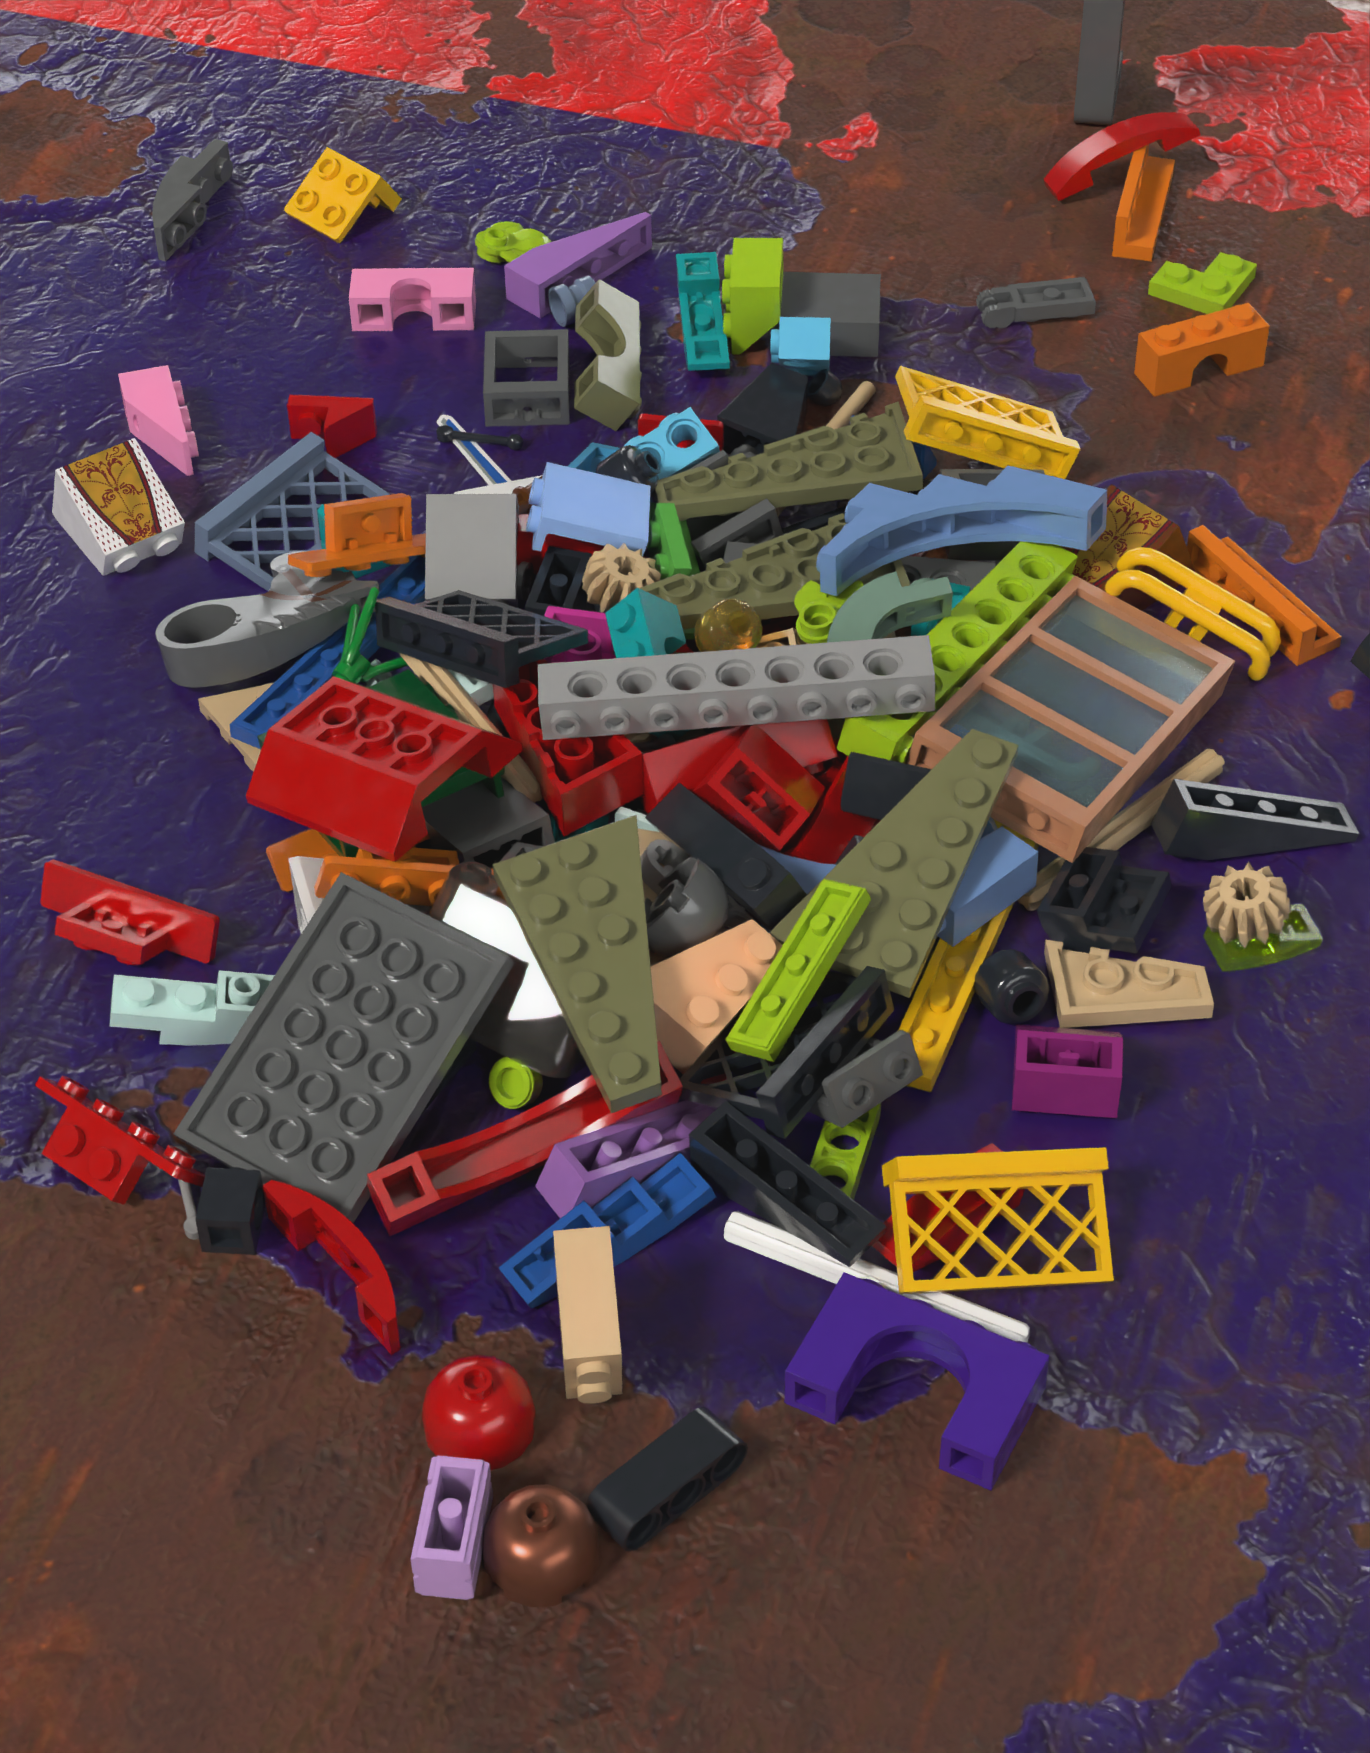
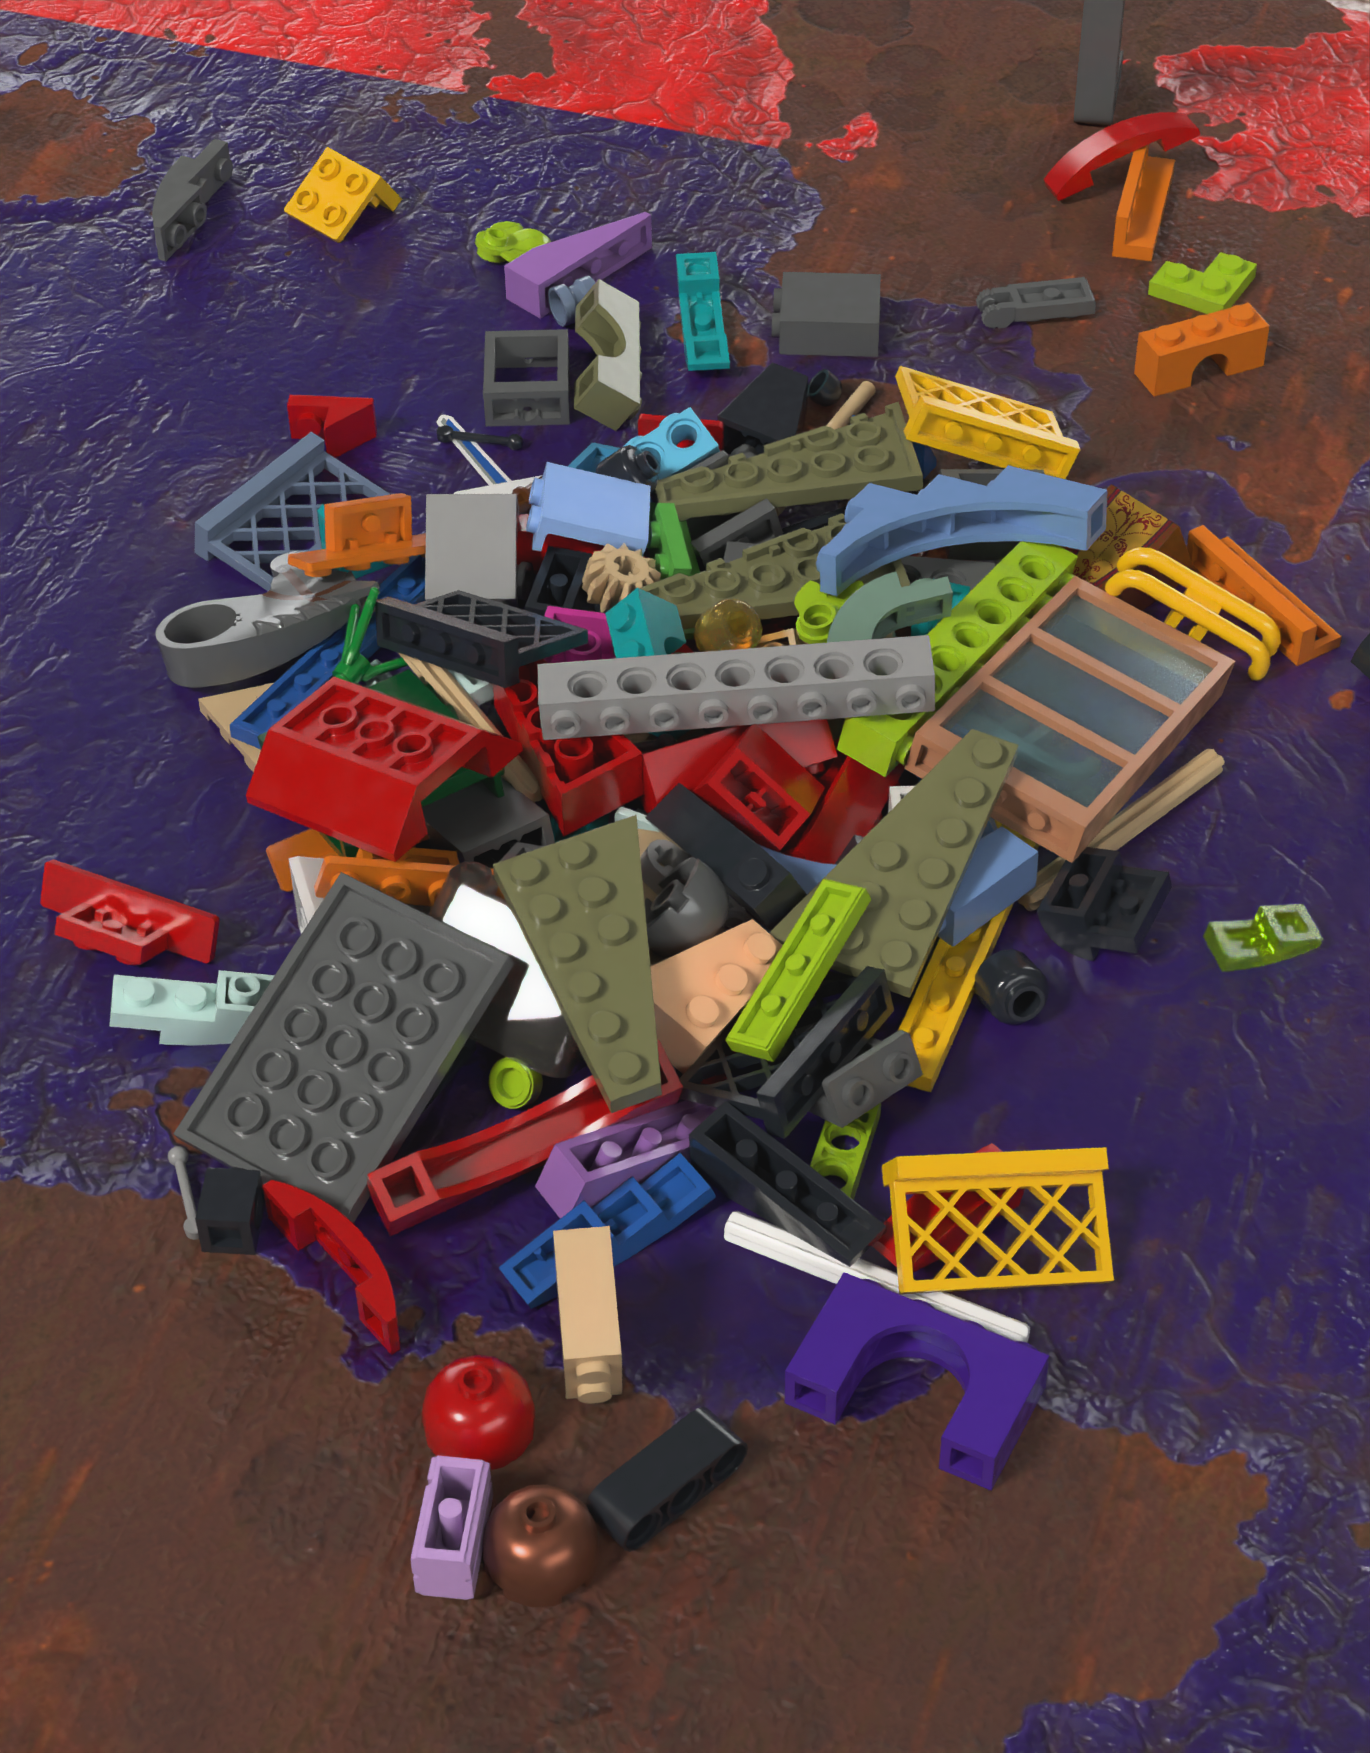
(104, 1149): red bracket -> none
(116, 508): slope -> none
(155, 415): bright pink slope -> none
(386, 293): bright pink arch -> none
(752, 290): lime slope -> none
(802, 344): medium azure brick -> none
(877, 784): black slope -> none
(1067, 1071): magenta slope -> none
(1118, 991): tan wing -> none
(1233, 822): black slope -> none
(1246, 904): tan gear -> none

